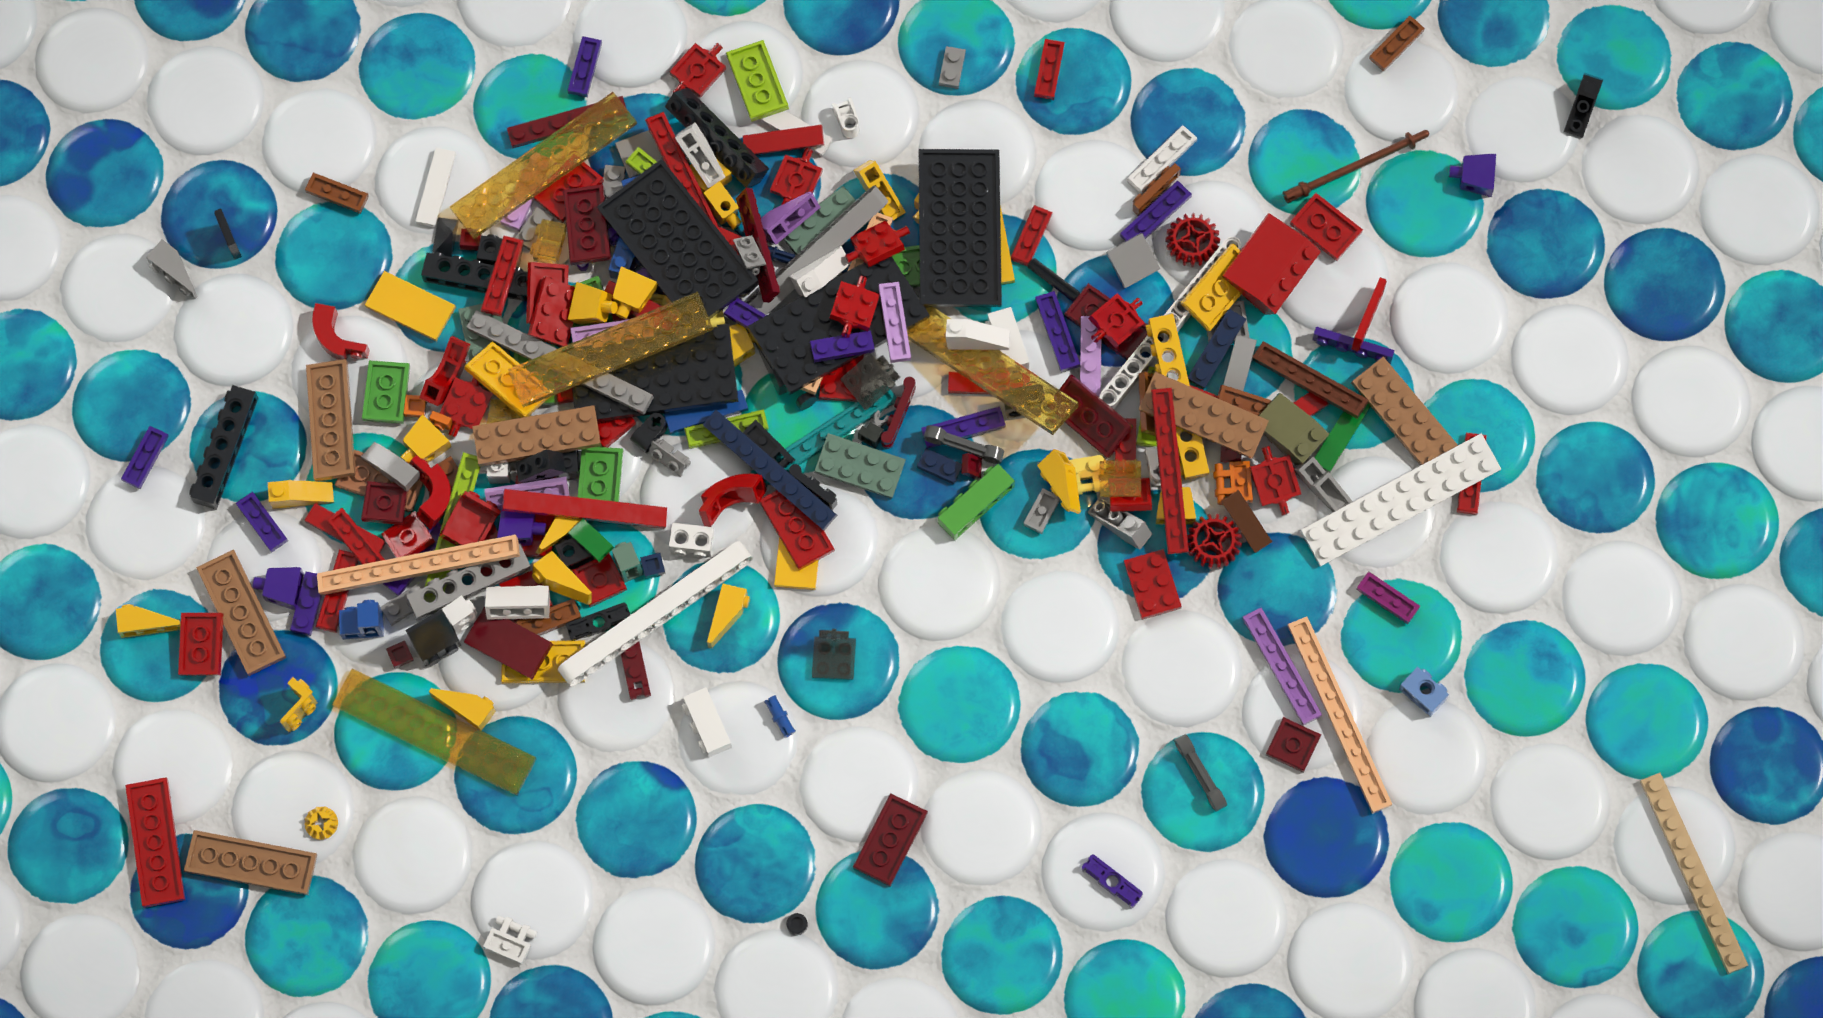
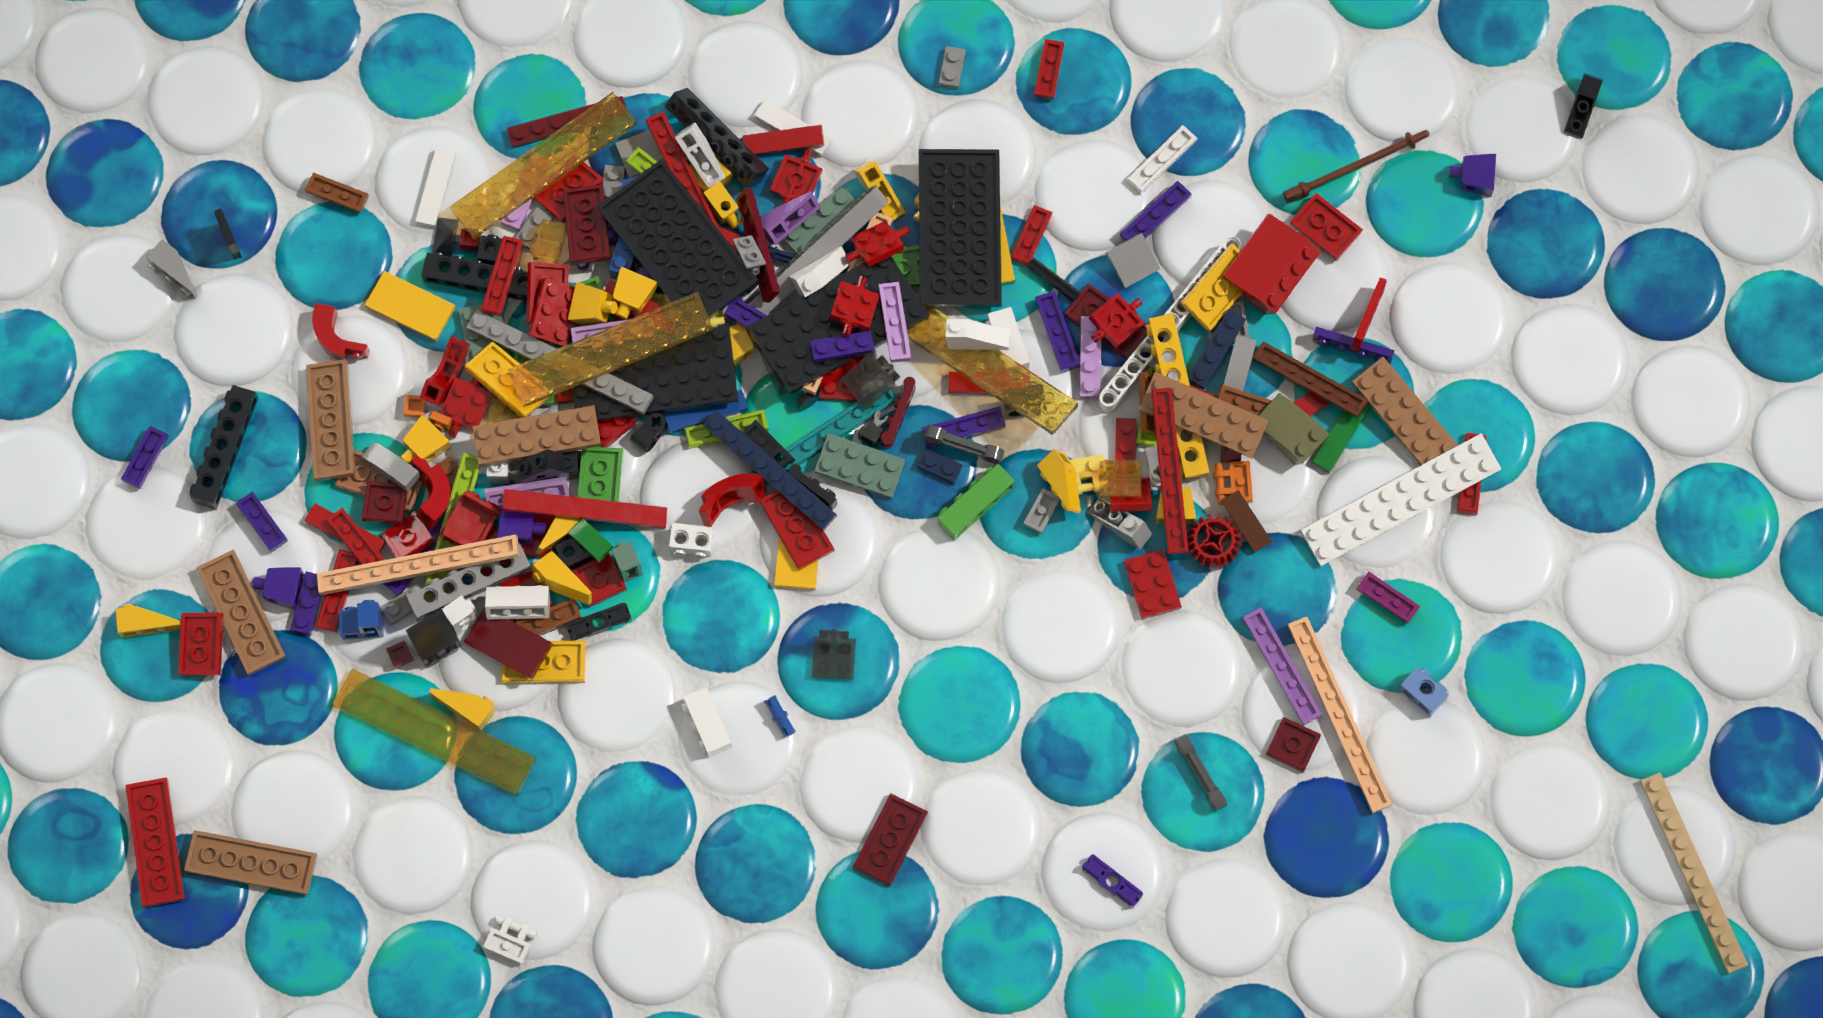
(299, 493): yellow slope -> none
(303, 707): yellow bracket -> none
(329, 827): yellow gear -> none
(386, 392): bright green plate -> none
(584, 66): dark purple plate -> none
(635, 671): dark red plate -> none
(653, 565): dark blue plate -> none
(655, 613): white beam -> none
(661, 452): light grey hinge -> none
(698, 69): red plate -> none
(728, 610): yellow slope -> none
(757, 80): lime tile -> none
(797, 924): black tile -> none
(845, 115): white piece -> none
(971, 465): dark red plate -> none
(1094, 418): dark red tile -> none
(1156, 188): dark orange plate -> none
(1177, 246): red gear -> none
(1275, 480): red plate -> none
(1322, 484): light grey slope -> none
(1396, 43): dark orange plate -> none

